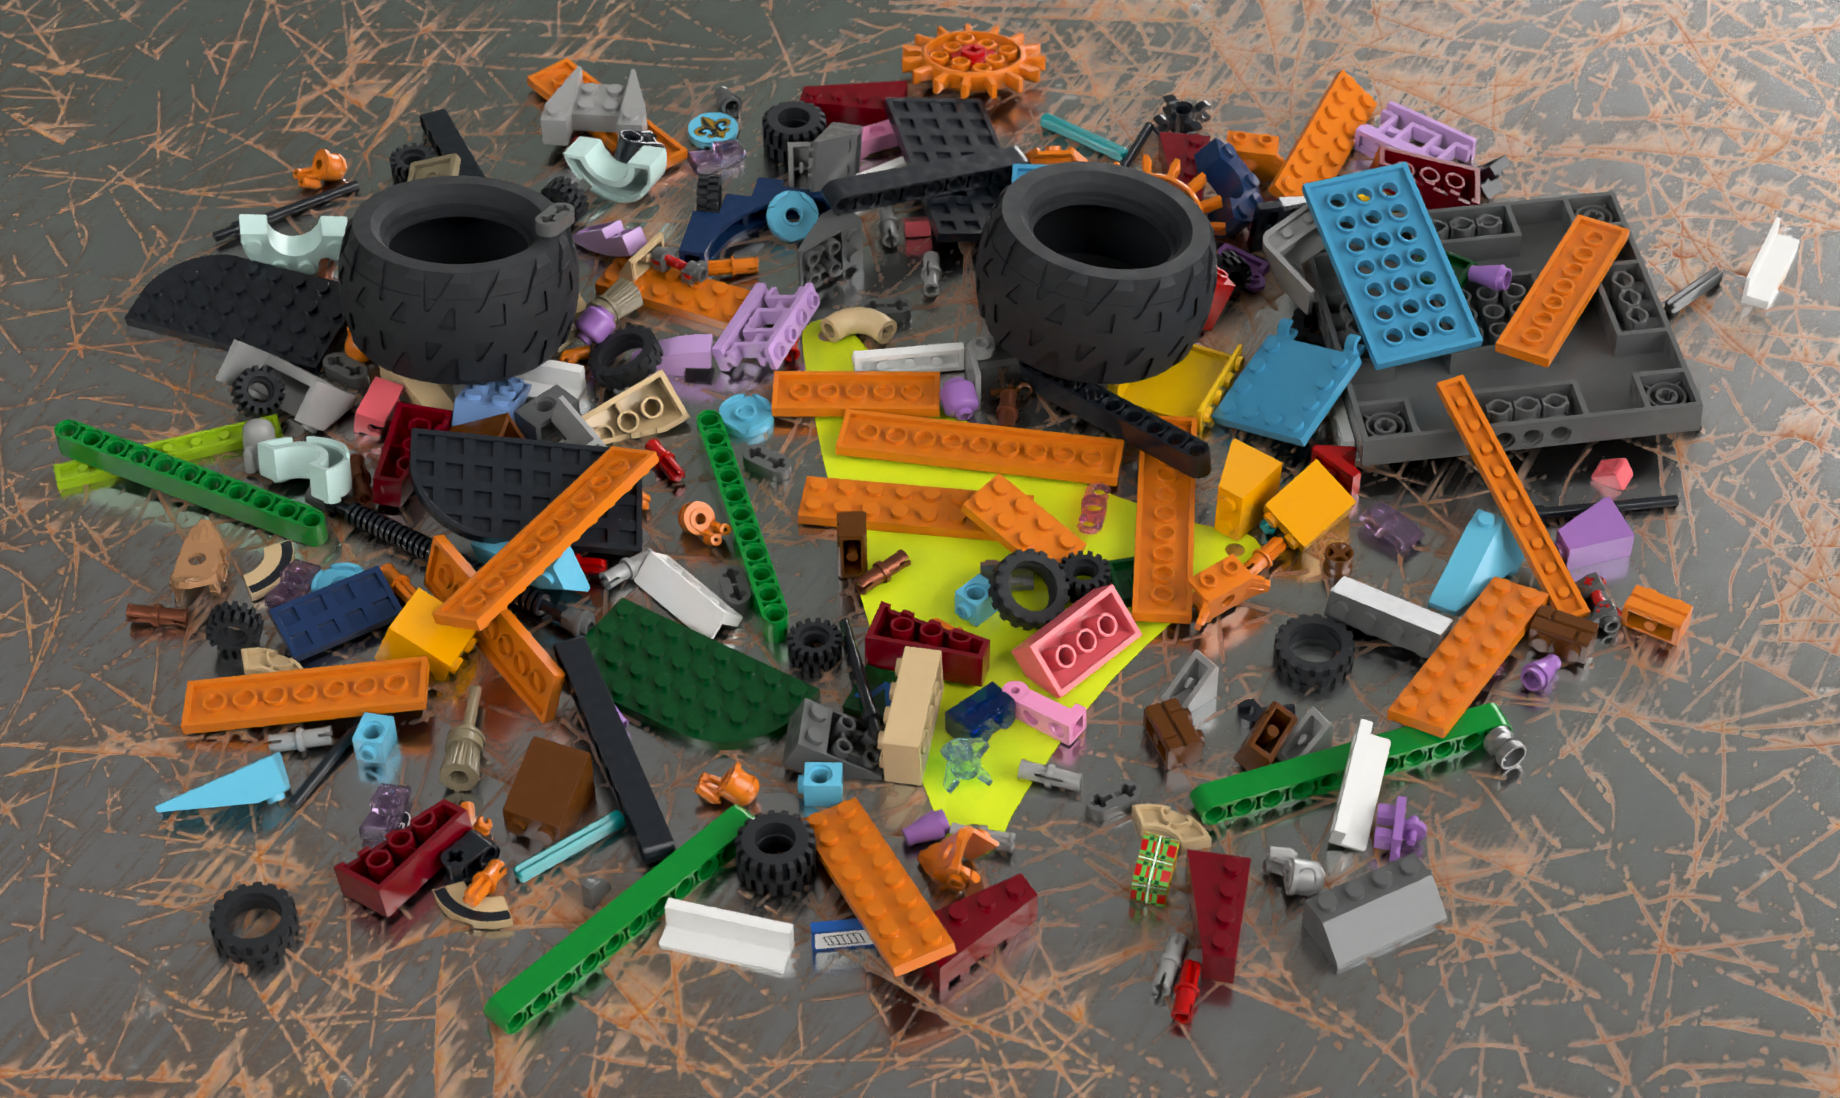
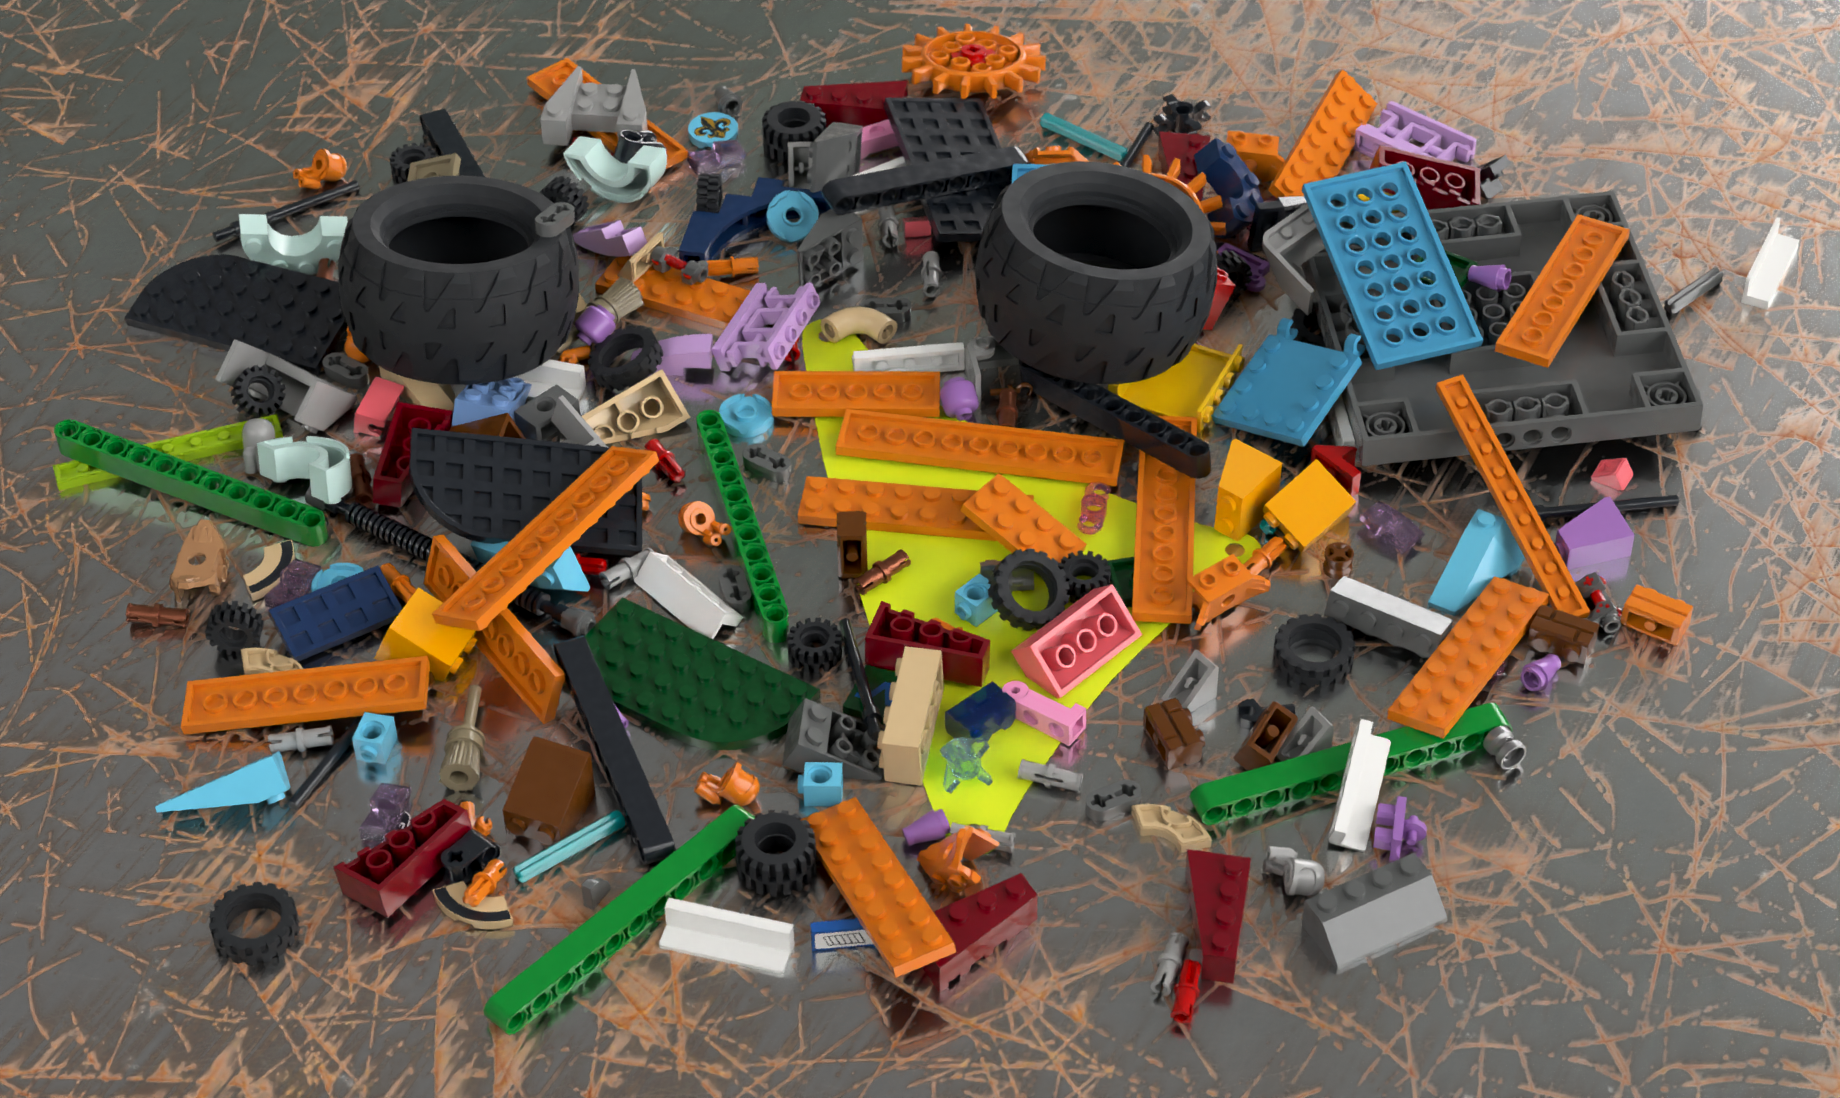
(1154, 869): piece -> none

